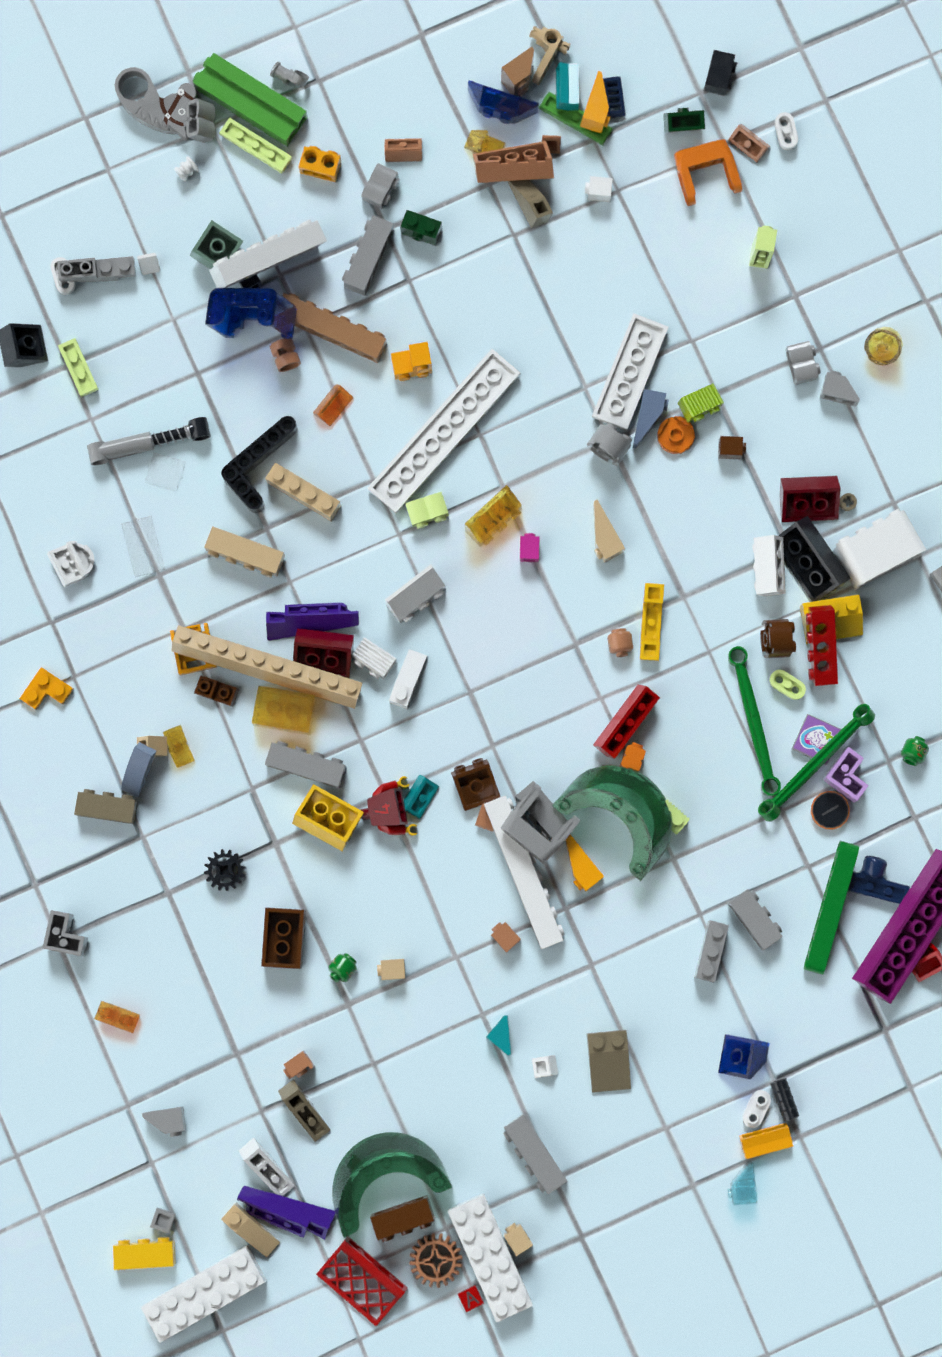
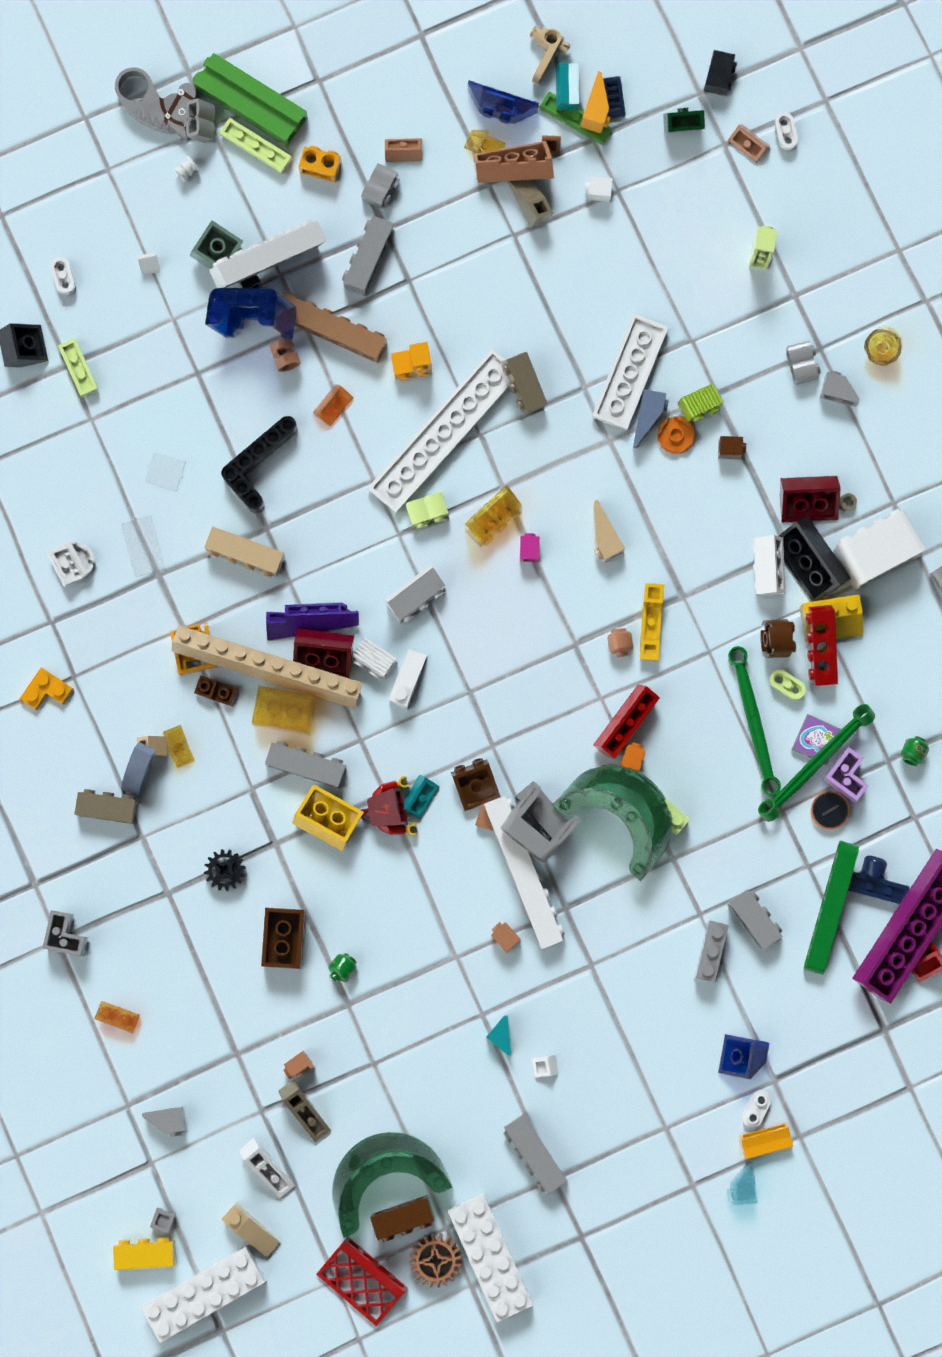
(96, 270): light grey slope -> none
(102, 452): piece -> none
(287, 75): light grey connector -> none
(287, 1212): dark purple wedge -> none
(303, 492): tan brick -> none
(391, 969): tan brick -> none
(421, 227): dark green brick -> none
(470, 1298): red tile -> none
(517, 73): medium nougat slope -> none
(517, 1238): tan brick -> none
(524, 383): none -> dark tan brick
(582, 867): light orange slope -> none
(609, 443): light grey brick -> none
(609, 1060): dark tan slope -> none
(705, 156): orange connector -> none
(784, 1099): black axle -> none

